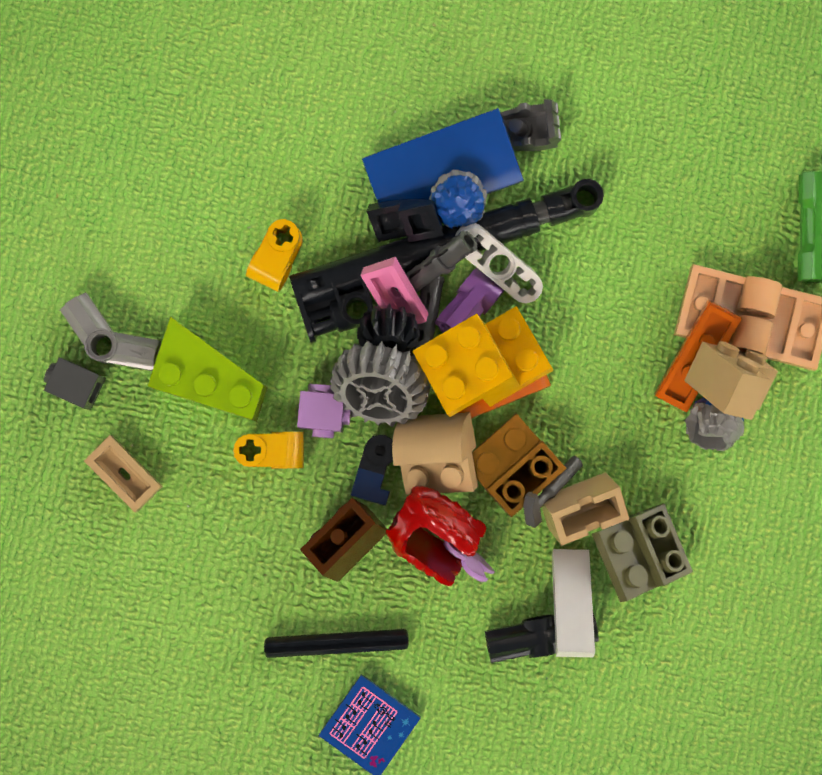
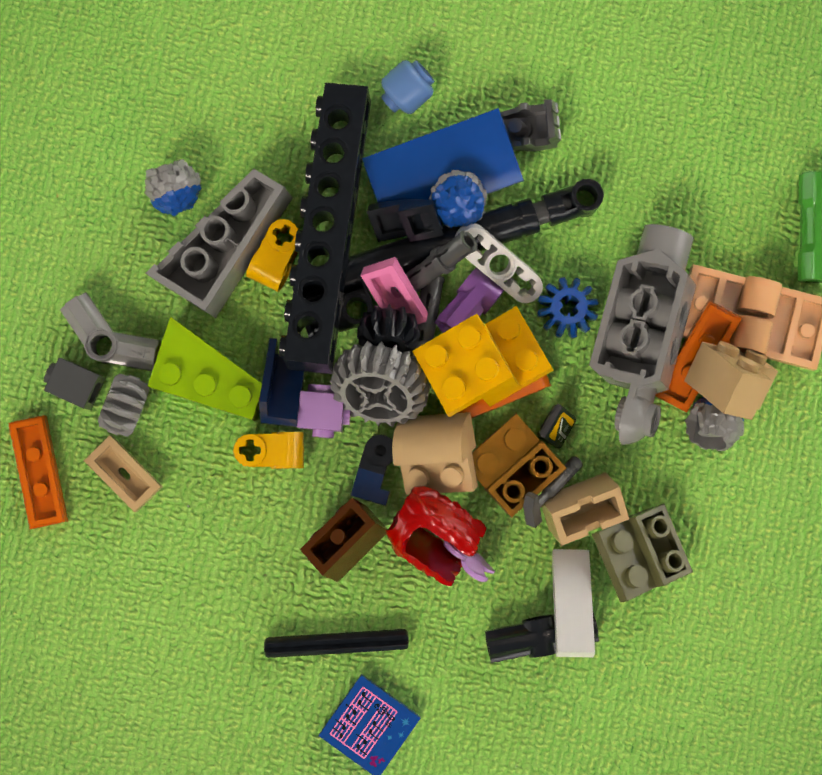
(38, 472): none -> orange tile
(123, 405): none -> light grey gear
(173, 187): none -> light grey piece
(222, 245): none -> light grey wedge
(279, 390): none -> dark blue panel
(317, 352): none -> black brick
(407, 87): none -> medium blue head
(556, 426): none -> slope
(580, 310): none -> blue gear
(645, 327): none -> light grey brick

